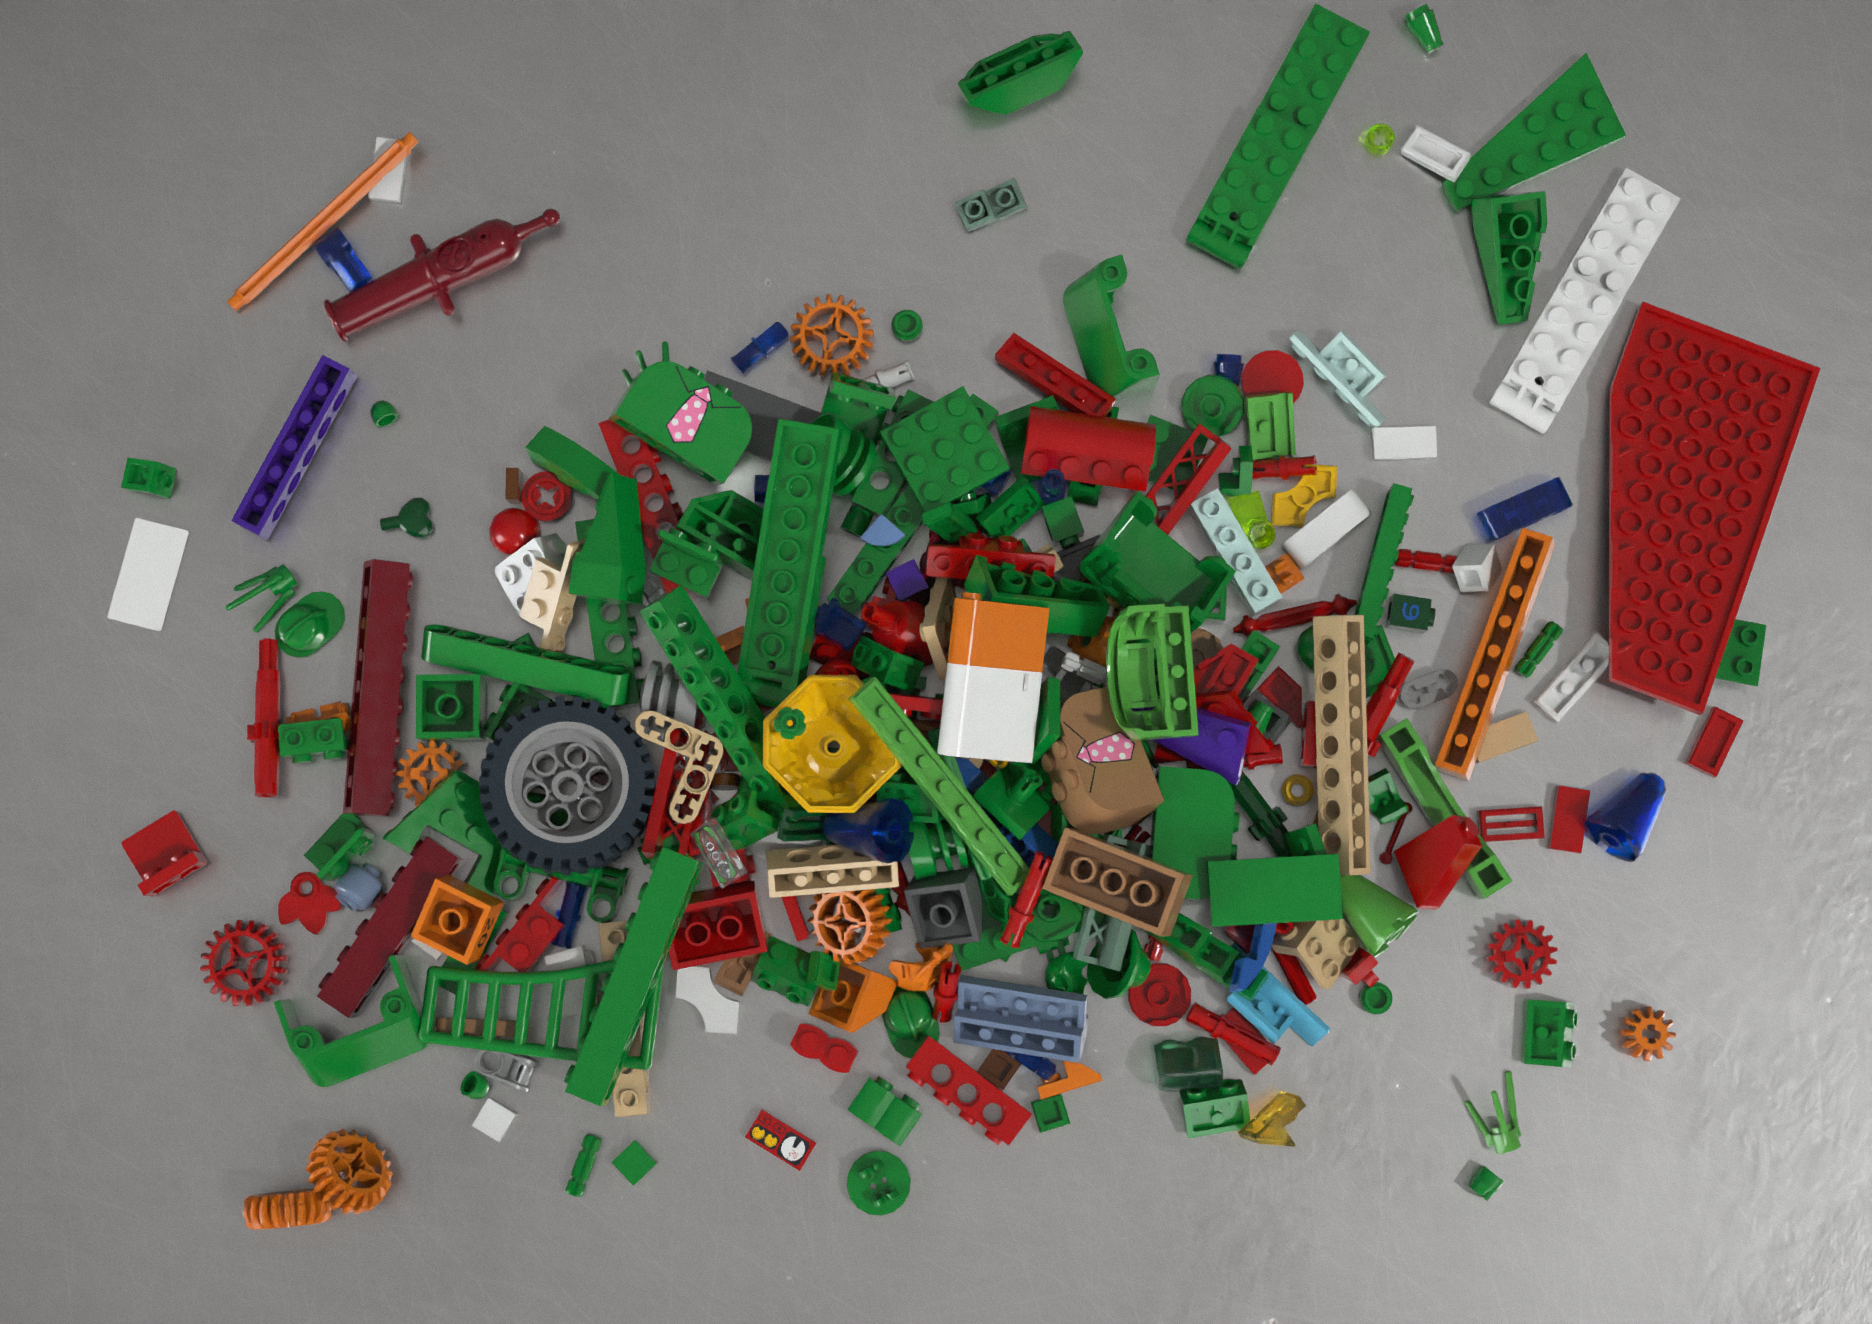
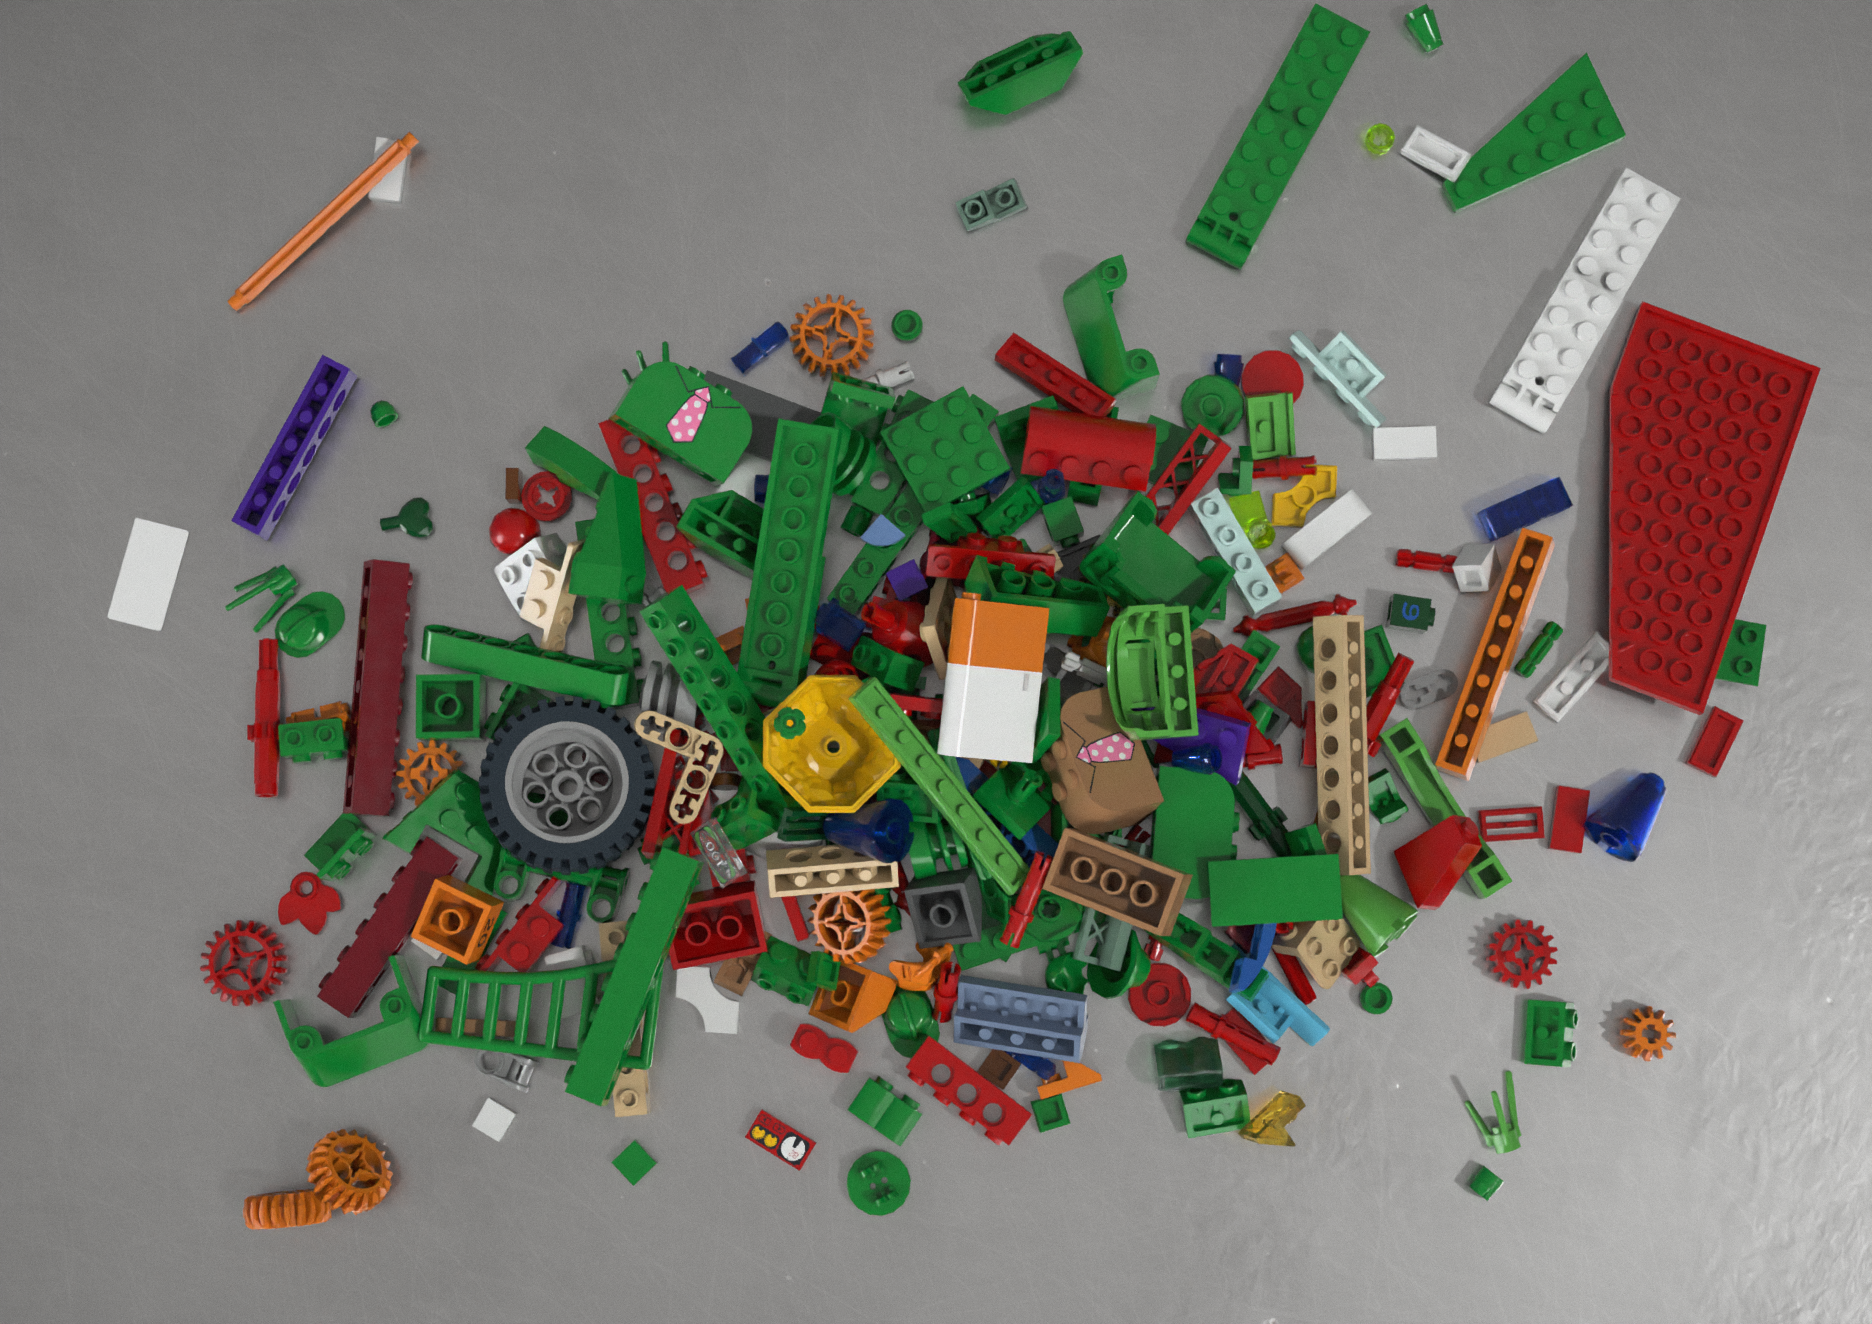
(148, 477): green bracket -> none
(163, 854): red bracket -> none
(339, 255): clear blue piece -> none
(358, 887): sand blue head -> none
(434, 273): dark red piece -> none
(474, 1085): green hinge -> none
(583, 1165): green axle -> none
(686, 563): green bracket -> none
(1199, 758): none -> clear blue cone
(1306, 785): yellow plate -> none
(1383, 557): green piece -> none
(1386, 857): red hinge -> none
(1508, 242): green wedge -> none

